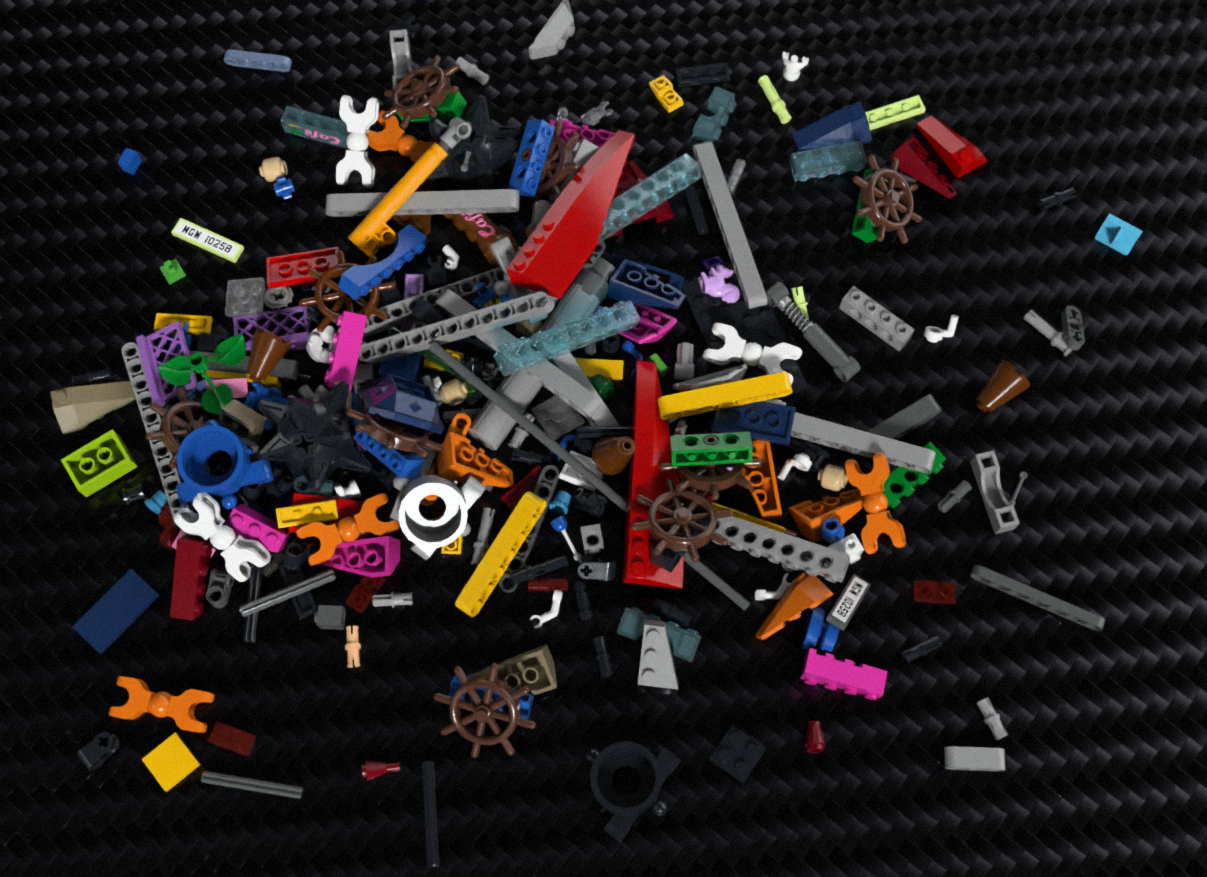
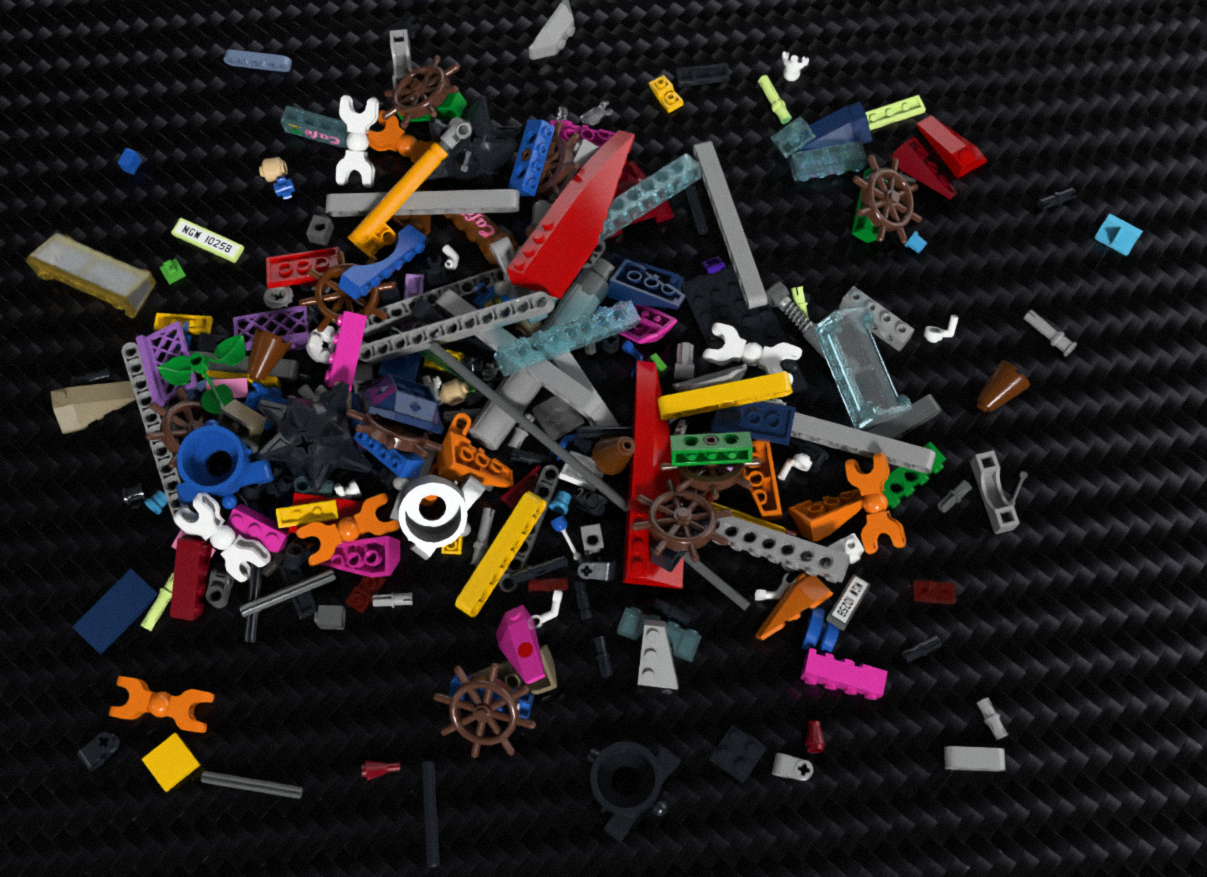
(92, 273): none -> windscreen
(99, 463): lime brick -> none
(159, 605): none -> yellowish green pin
(168, 535): clear red slope -> none
(231, 738): clear red slope -> none
(245, 297): clear plate -> none
(323, 236): none -> dark grey brick
(352, 646): light nougat pin -> none
(472, 71): light grey pin -> none
(520, 644): none -> dark pink wedge
(603, 386): dark green head -> none
(609, 368): yellow tile -> none
(716, 286): lavender animal -> none
(721, 103): clear light blue arch -> none
(735, 175): clear piece -> none
(787, 767): none -> light grey piece
(793, 137): none -> clear light blue brick
(832, 530): blue rock -> none
(833, 477): tan head -> none
(859, 368): none -> windscreen
(916, 242): none -> dark azure piece
(1038, 598): dark grey beam -> none
(1072, 317): dark grey beam -> none

